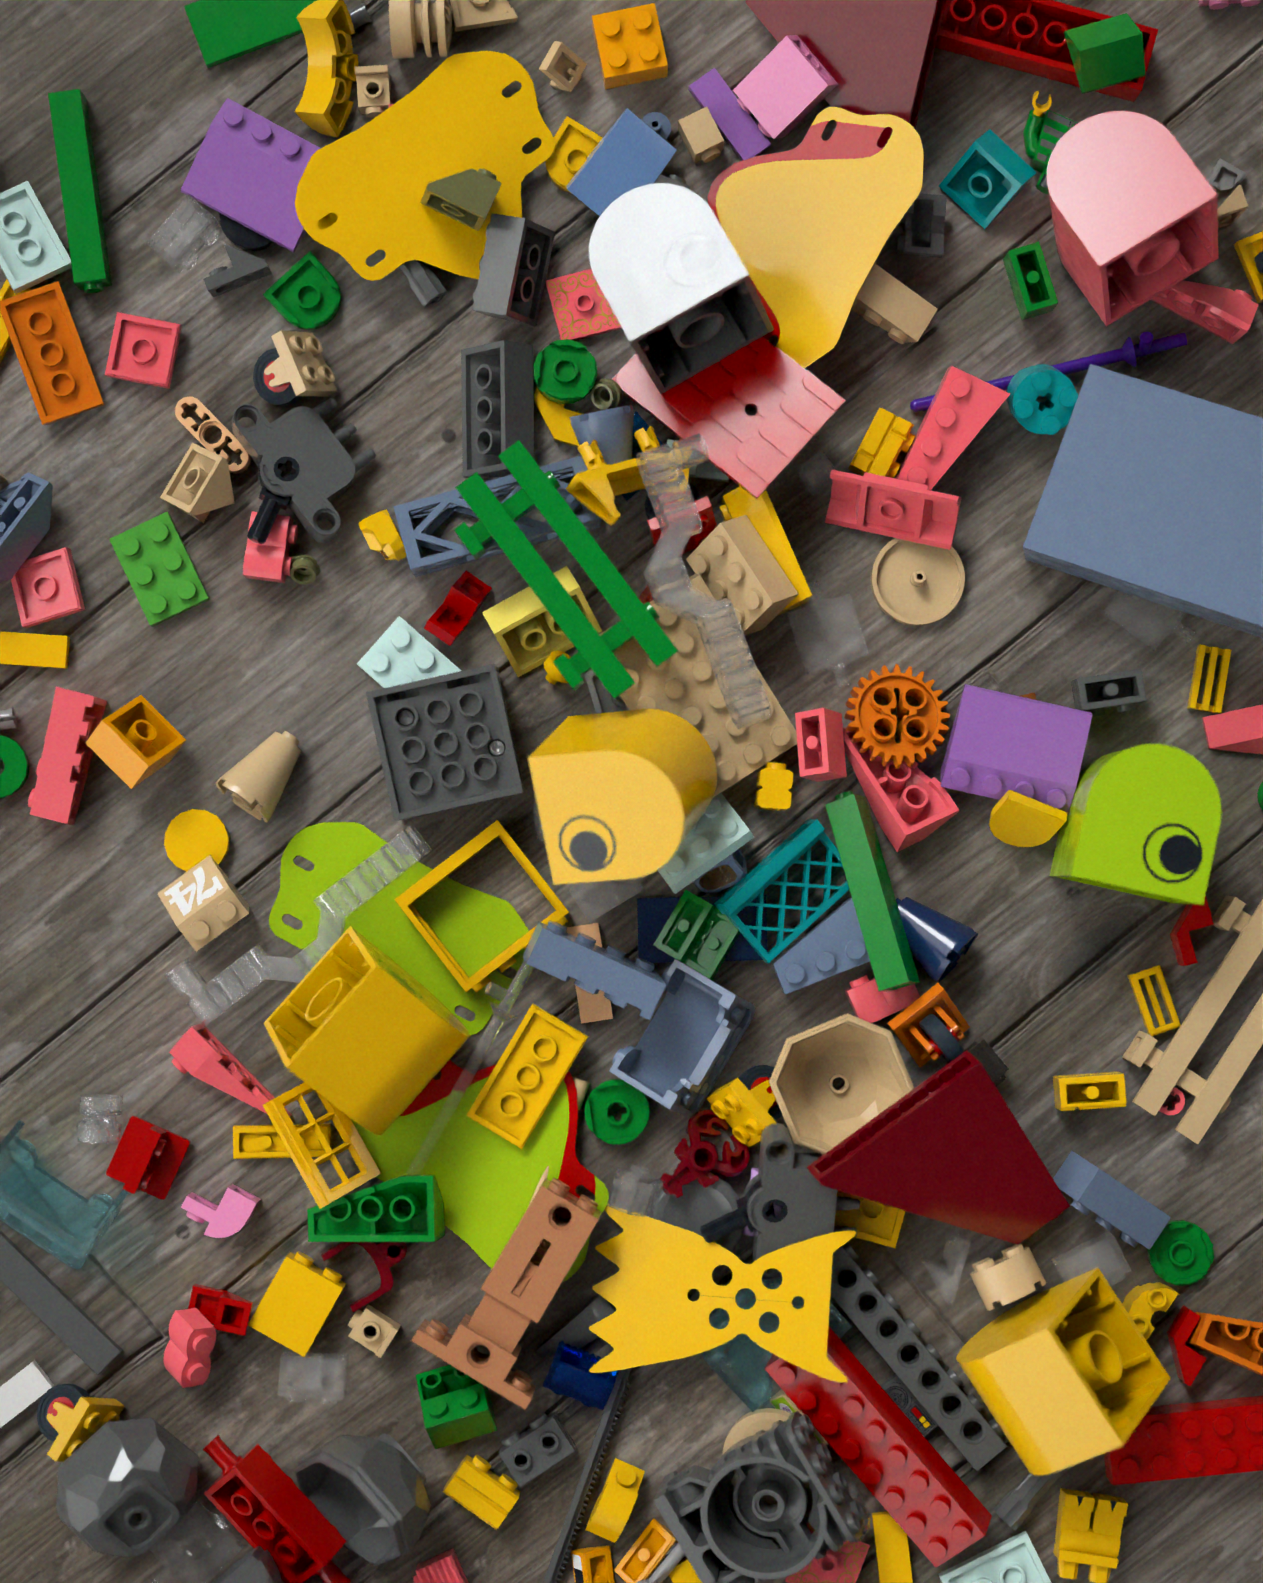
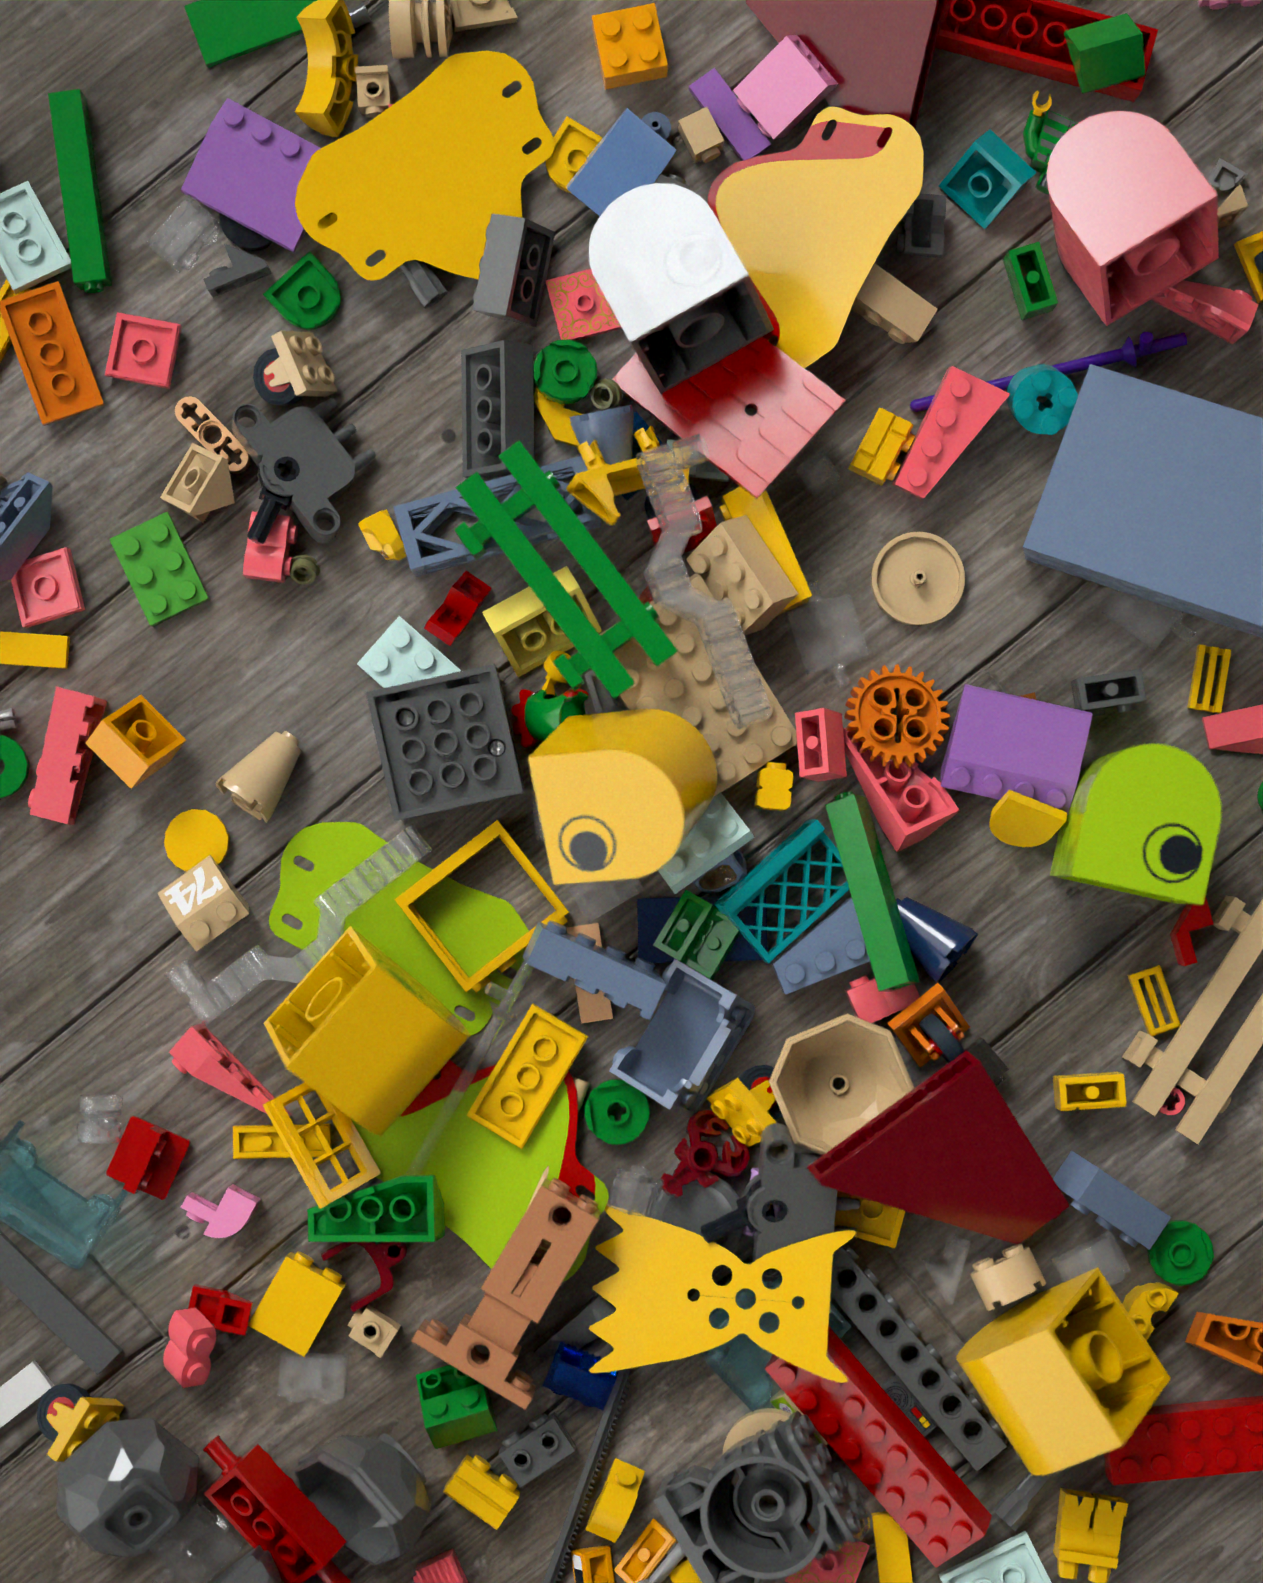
(463, 196): olive slope -> none
(544, 711): none -> green piece
(562, 67): tan bracket -> none
(893, 508): coral piece -> none
(1186, 1359): red slope -> none

